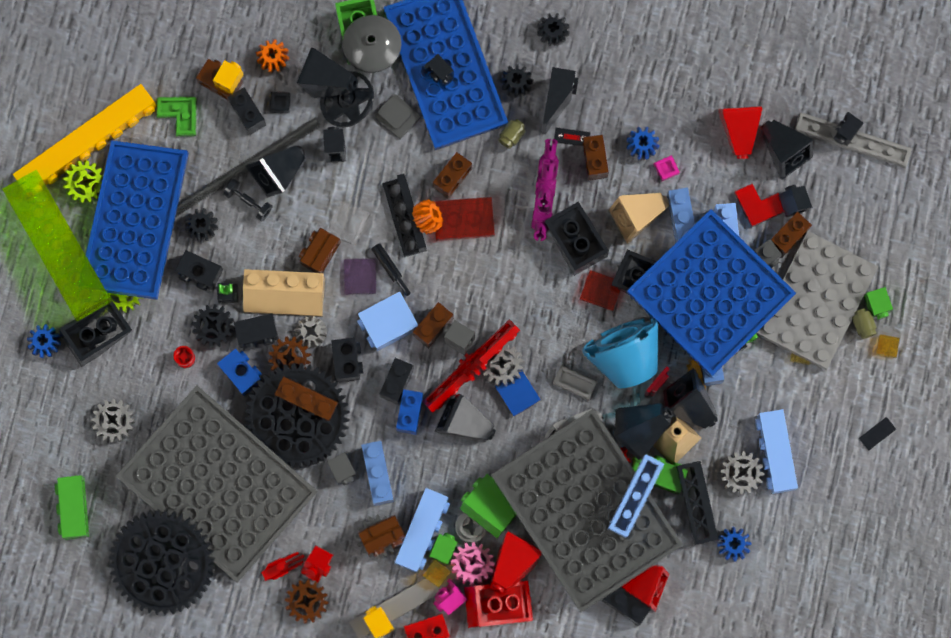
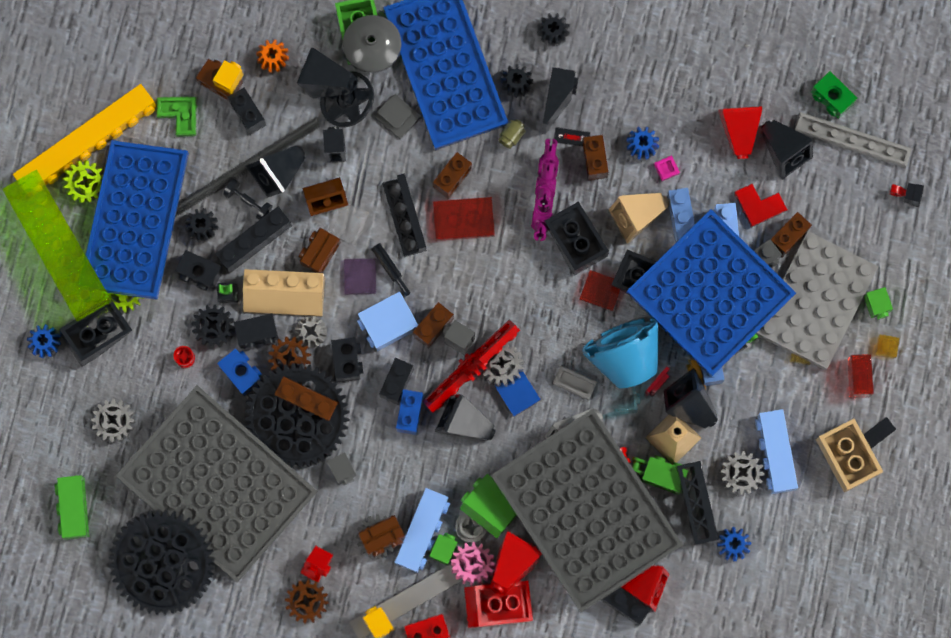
(253, 239): none -> black brick
(280, 102): black tile -> none
(280, 567): red piece -> none
(325, 196): none -> reddish brown brick
(377, 473): medium blue brick -> none
(427, 216): orange gear -> none
(436, 573): clear yellow plate -> none
(439, 70): black brick -> none
(449, 598): dark pink brick -> none
(635, 496): light blue brick -> none
(641, 427): black slope -> none
(795, 200): black brick -> none
(832, 84): none -> green brick
(847, 129): black brick -> none
(849, 455): none -> tan brick
(860, 376): none -> clear red brick
(864, 323): olive brick -> none
(912, 194): none -> black piece

